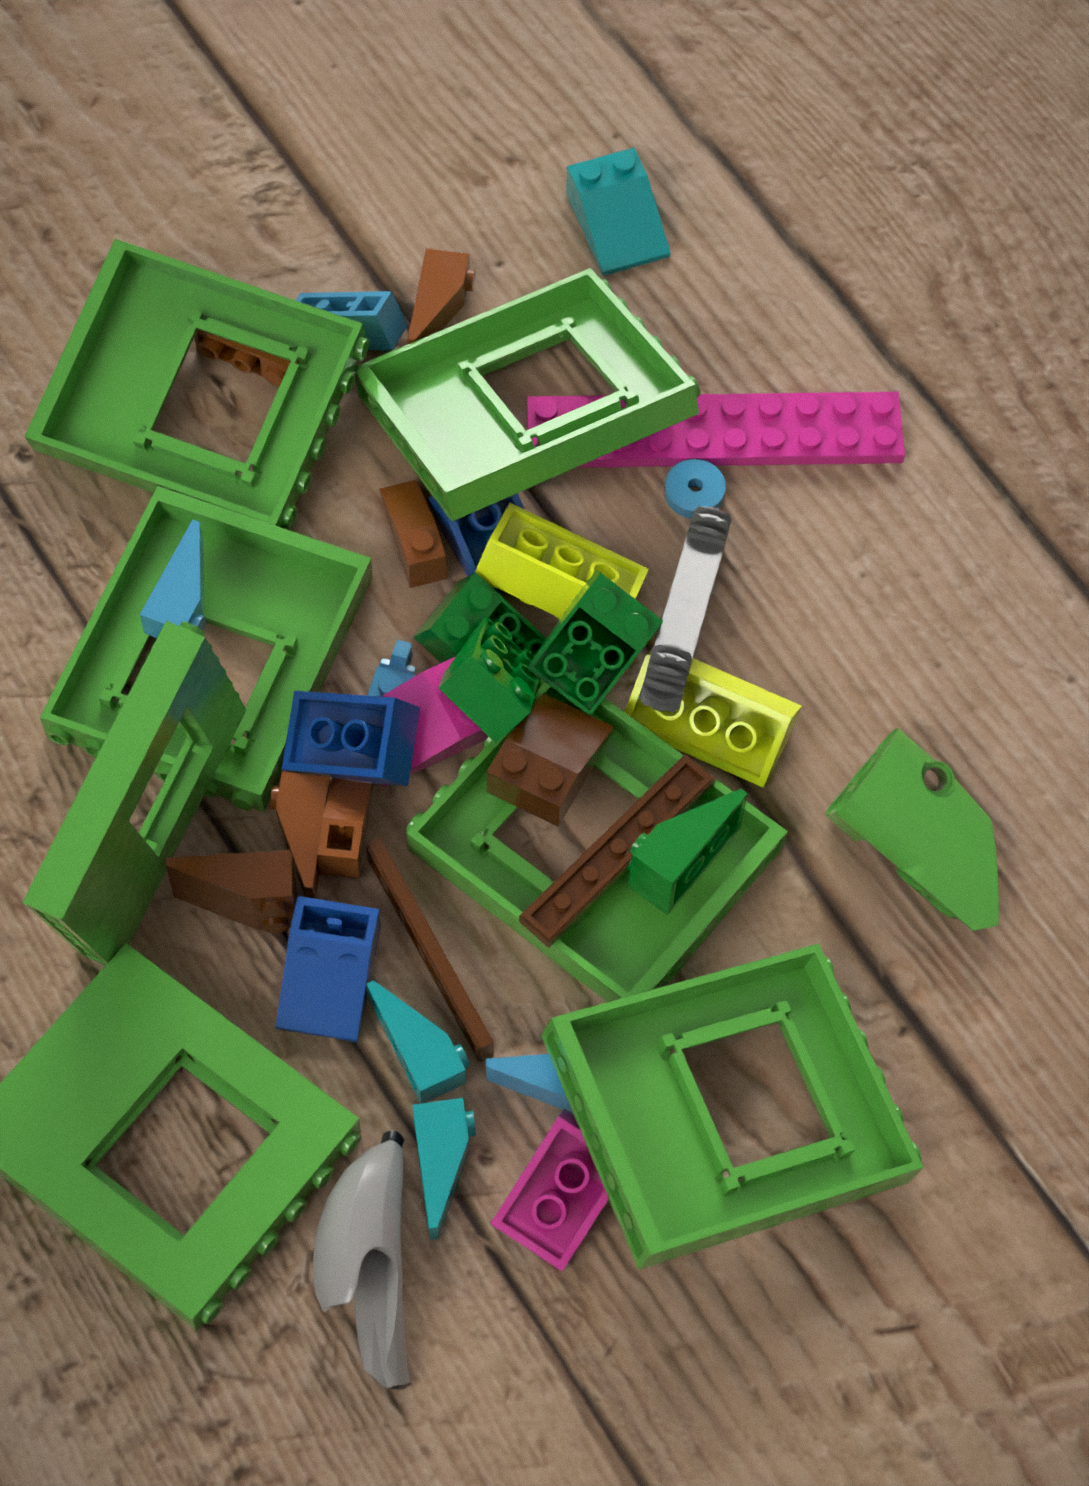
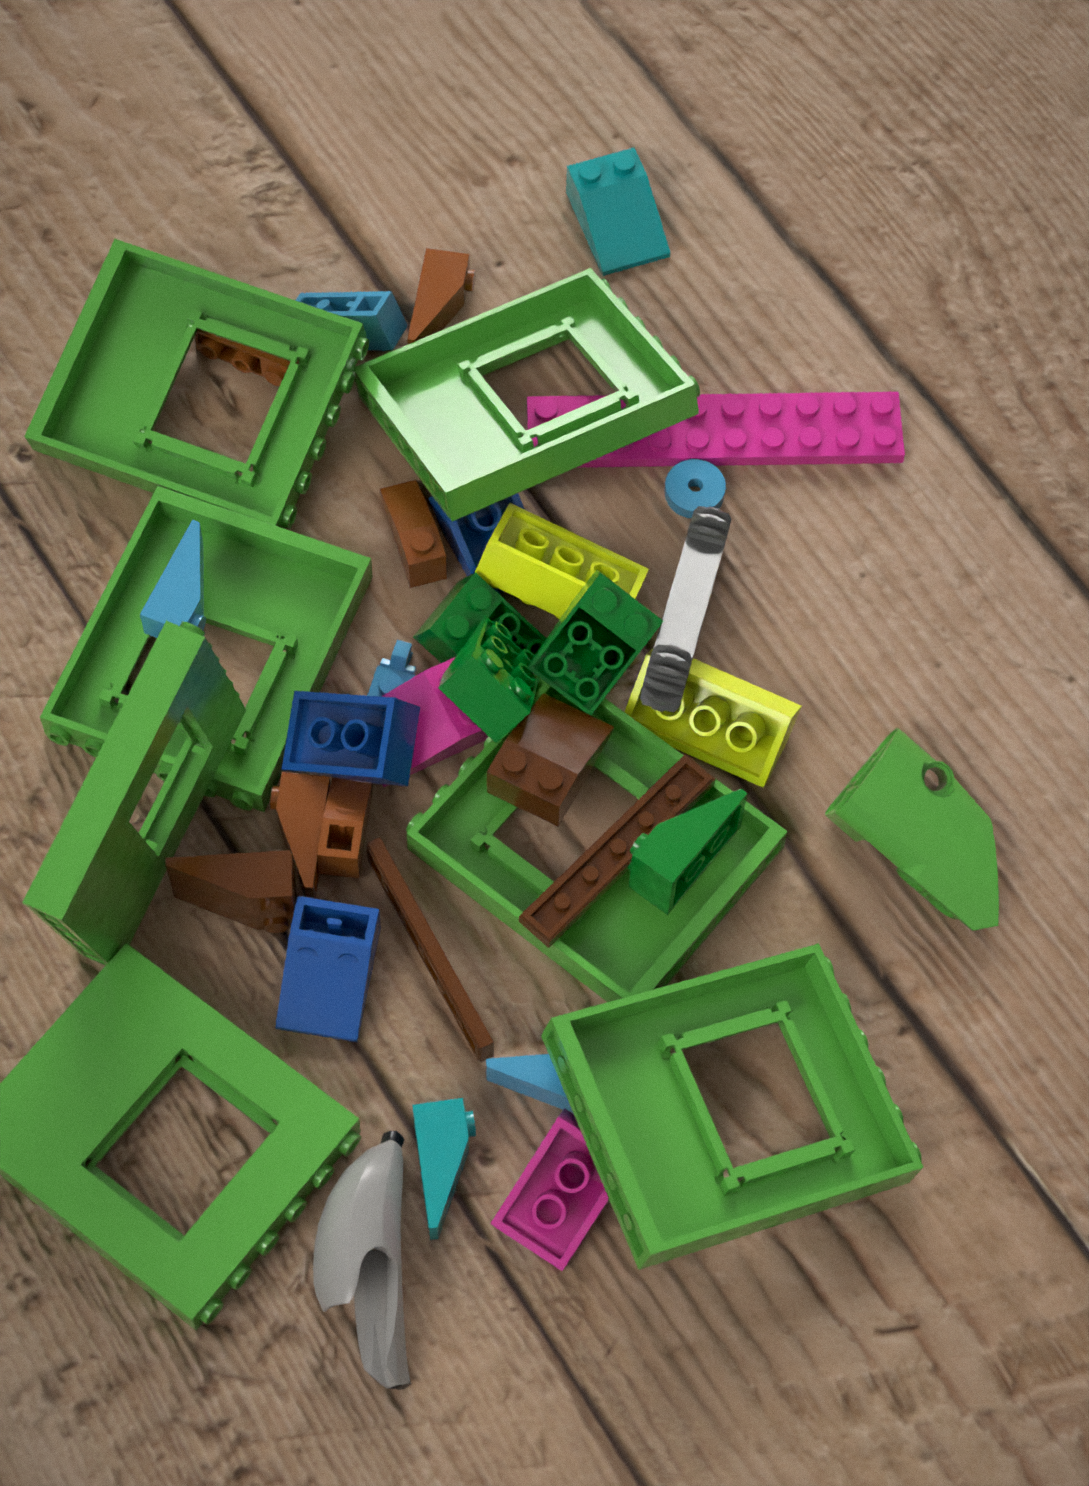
(421, 1047): teal slope -> none

